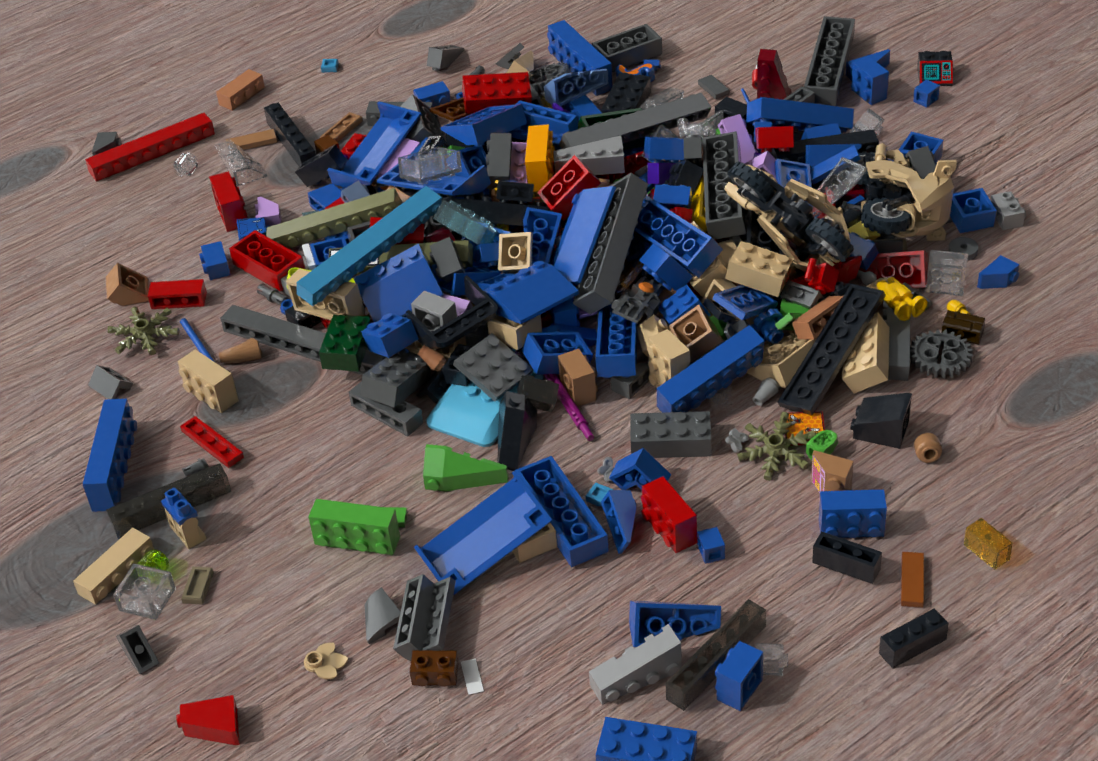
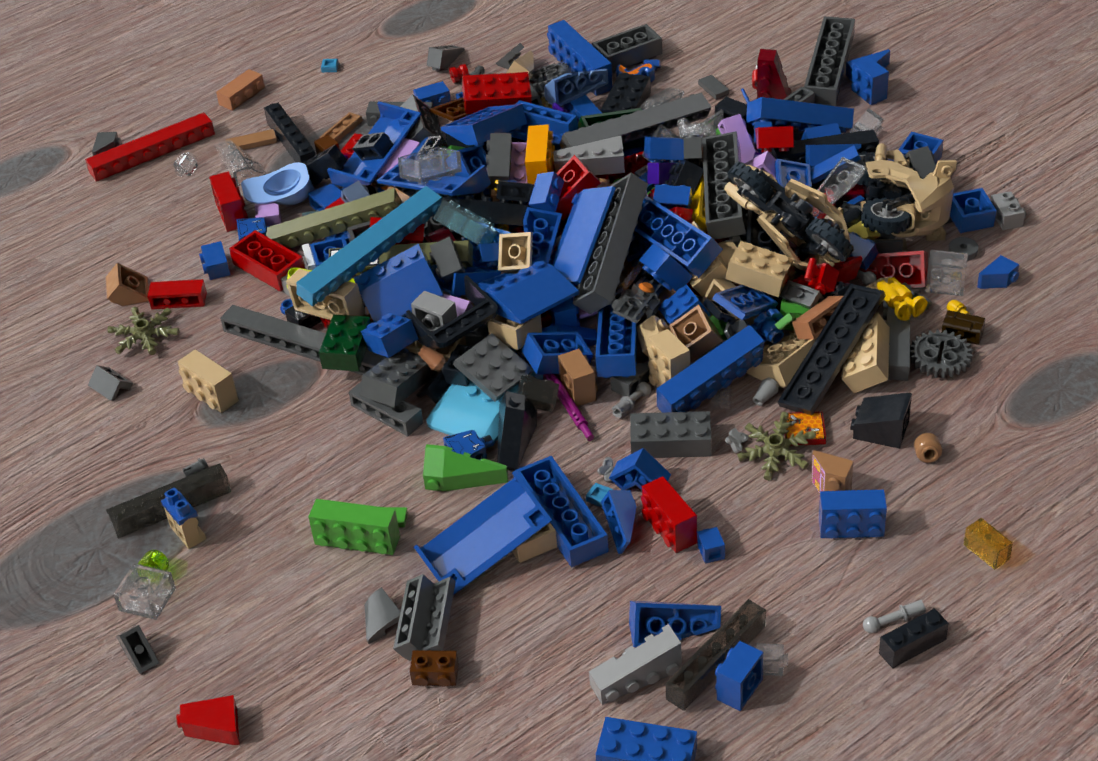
(109, 454): blue brick -> none
(112, 566): tan brick -> none
(195, 339): blue bar -> none
(197, 585): dark tan tile -> none
(212, 442): red plate -> none
(243, 352): medium nougat piece -> none
(271, 294): dark grey pin -> none
(283, 187): none -> light blue piece
(325, 661): tan plate -> none
(373, 146): none -> black brick
(457, 73): none -> red wheel
(469, 443): none -> blue torso
(472, 676): white sticker -> none
(546, 191): none -> blue brick
(627, 403): none -> light grey pin
(823, 442): bright green rock -> none
(847, 557): black brick -> none
(872, 624): none -> light grey pin
(912, 579): dark orange tile -> none
(926, 93): blue brick -> none
(935, 67): slope -> none

